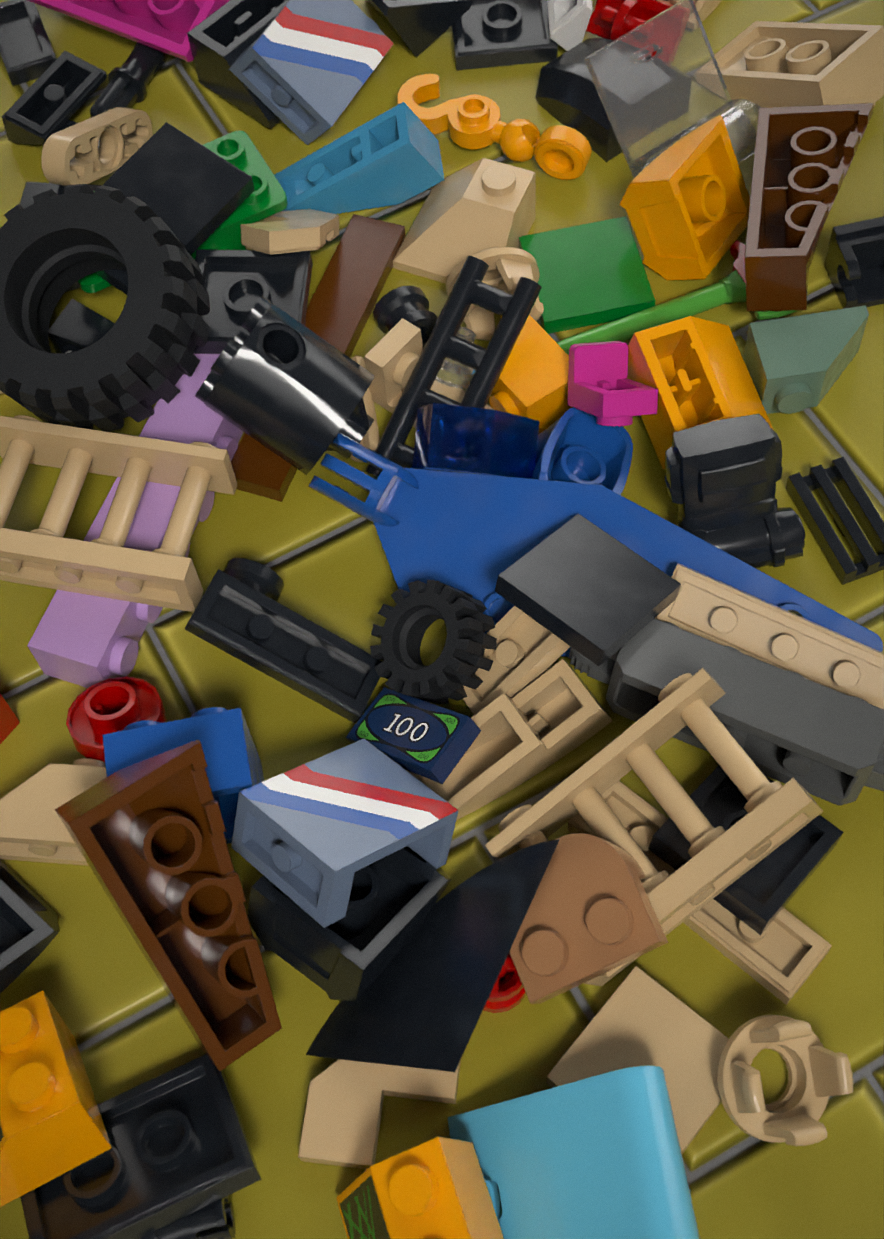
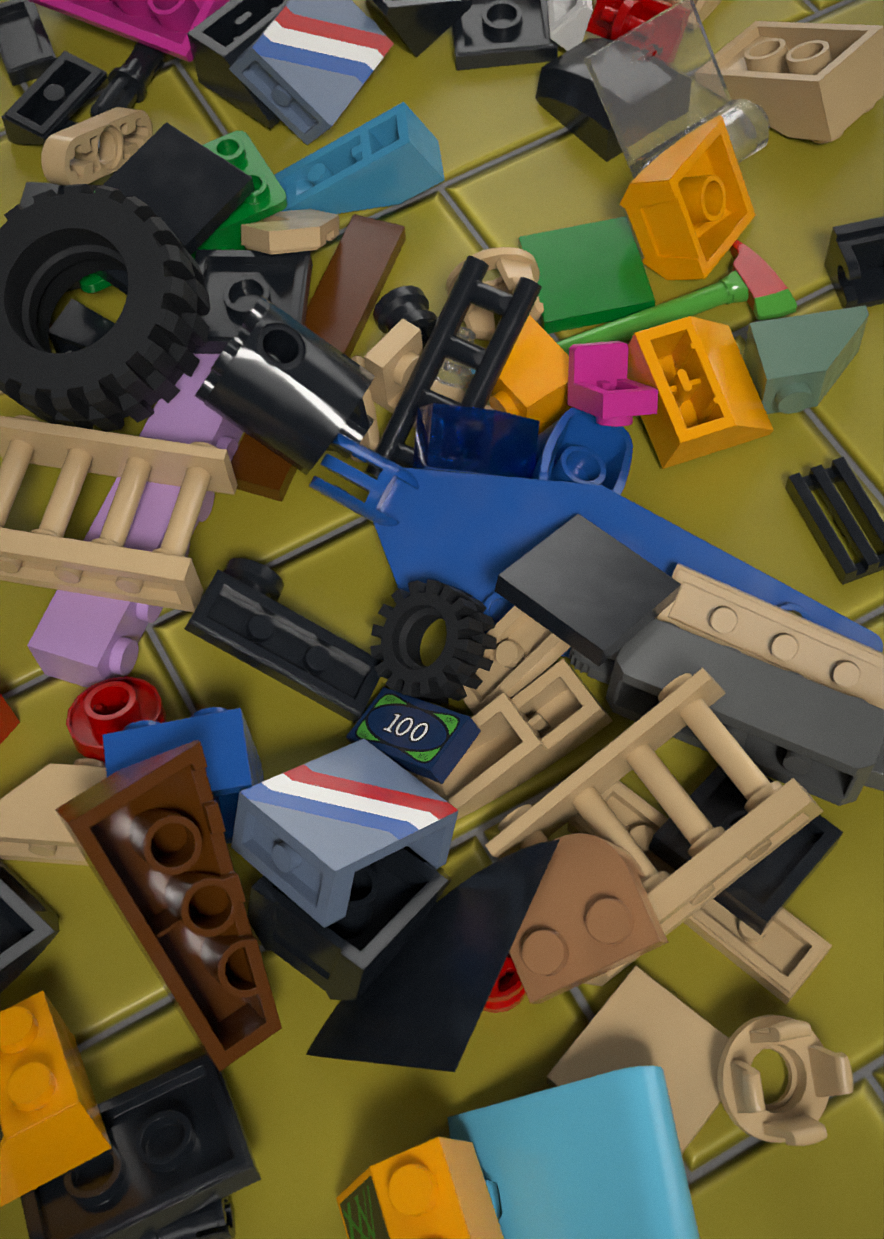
(348, 1104): tan tile -> none
(467, 213): tan slope -> none
(471, 119): light orange piece -> none
(562, 152): light orange tile -> none
(727, 488): black piece -> none
(795, 180): reddish brown wedge -> none

